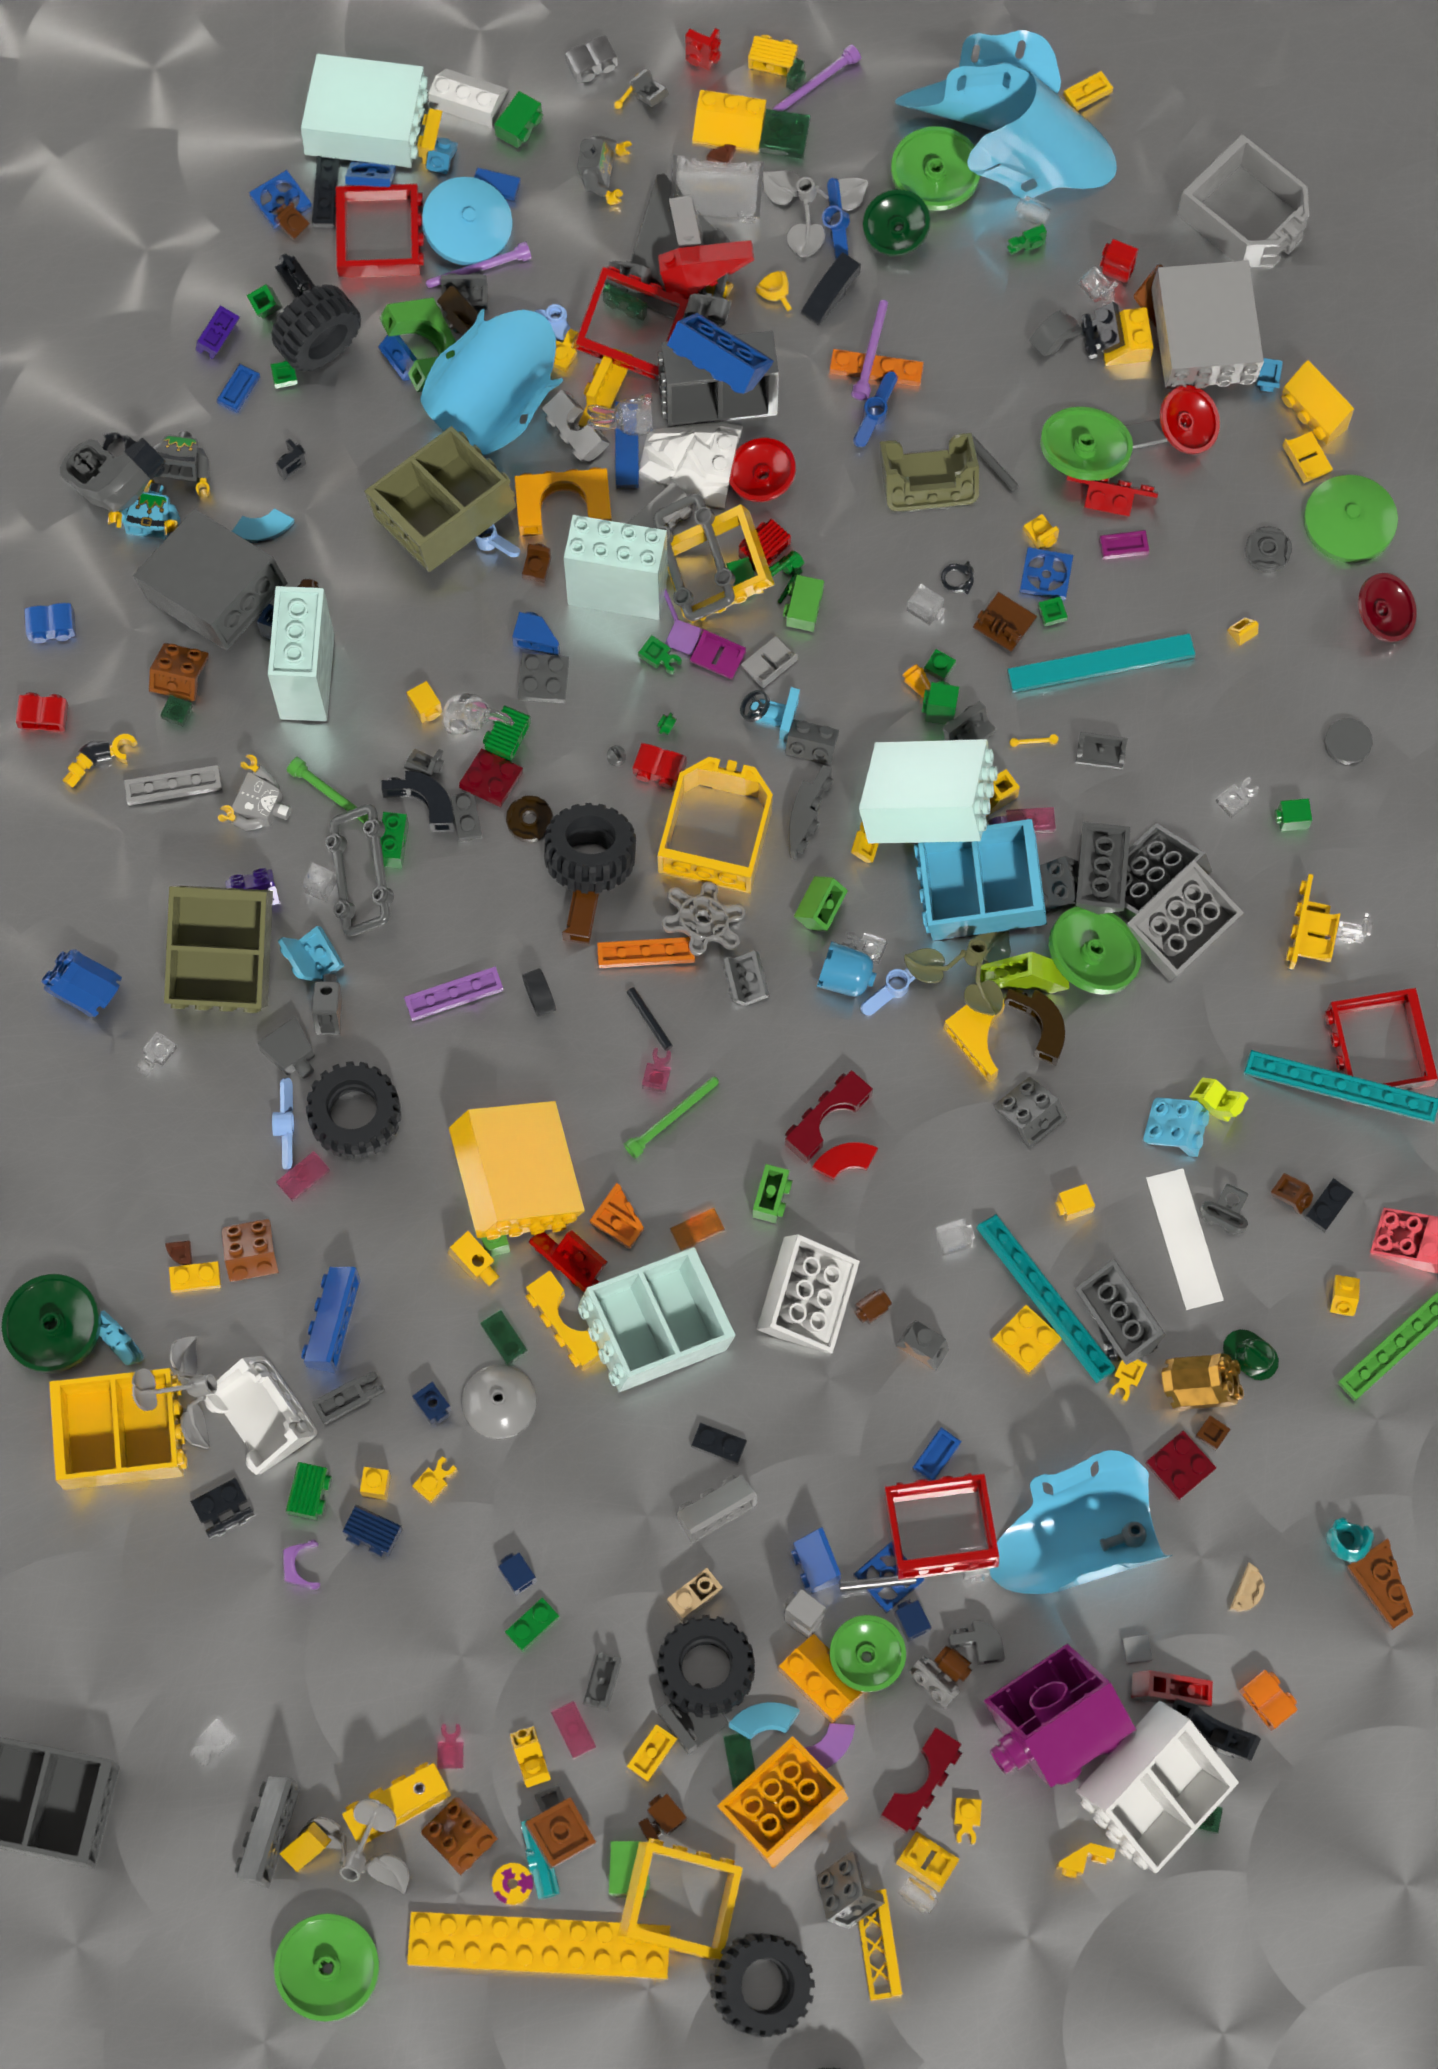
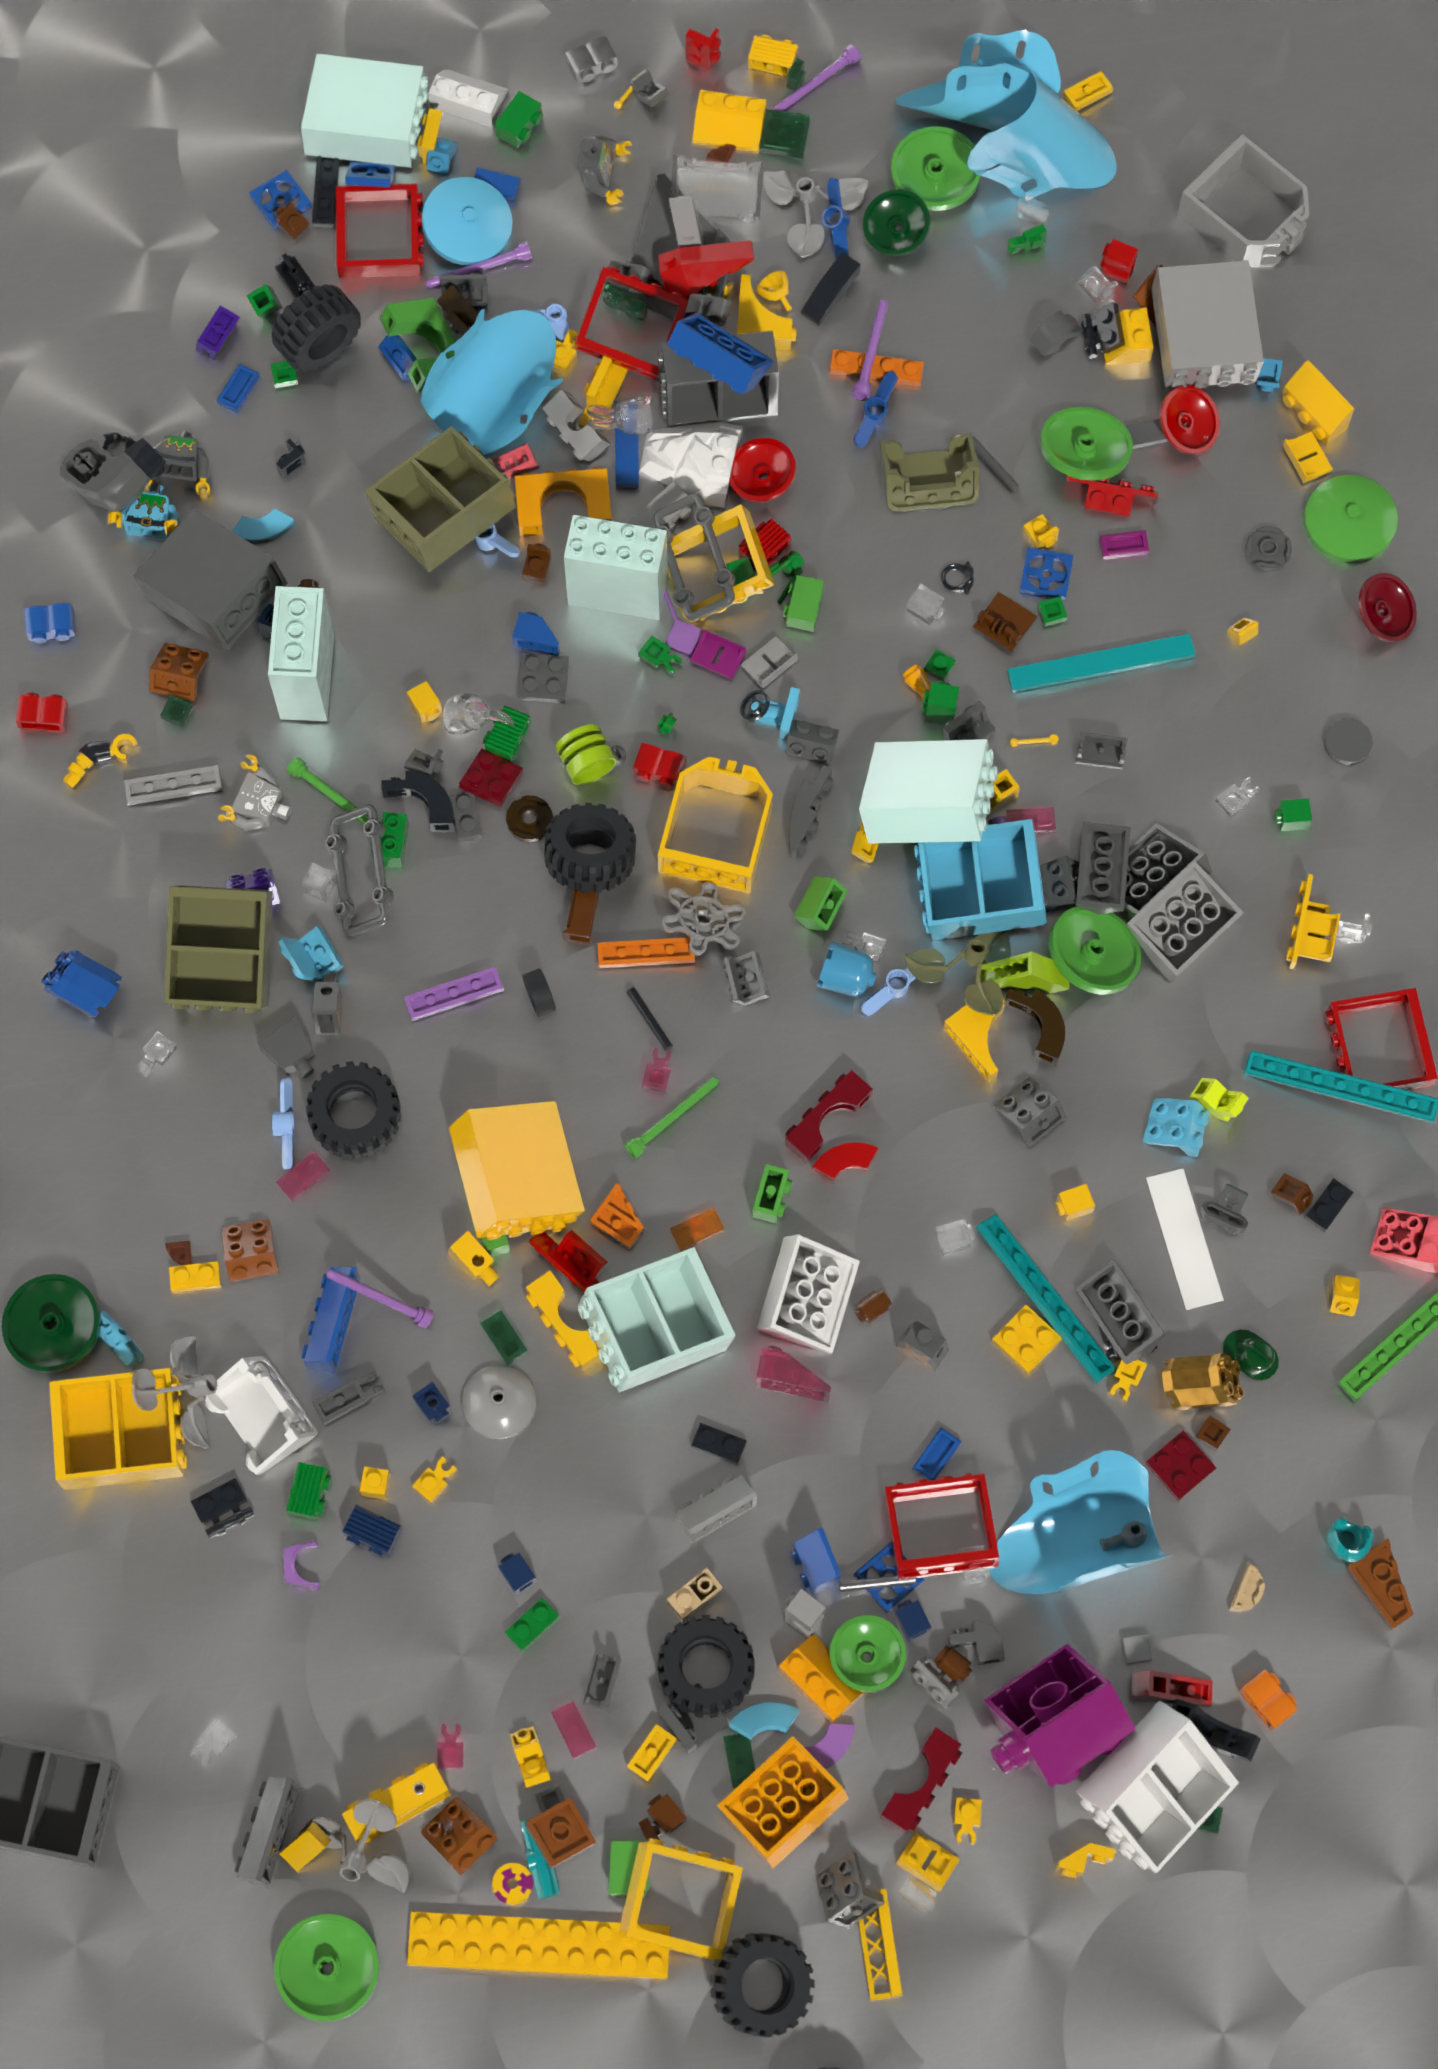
(421, 1316): none -> medium lavender piece
(518, 452): none -> coral slope
(585, 754): none -> lime wheel
(756, 318): none -> yellow arch
(784, 1374): none -> clear pink slope

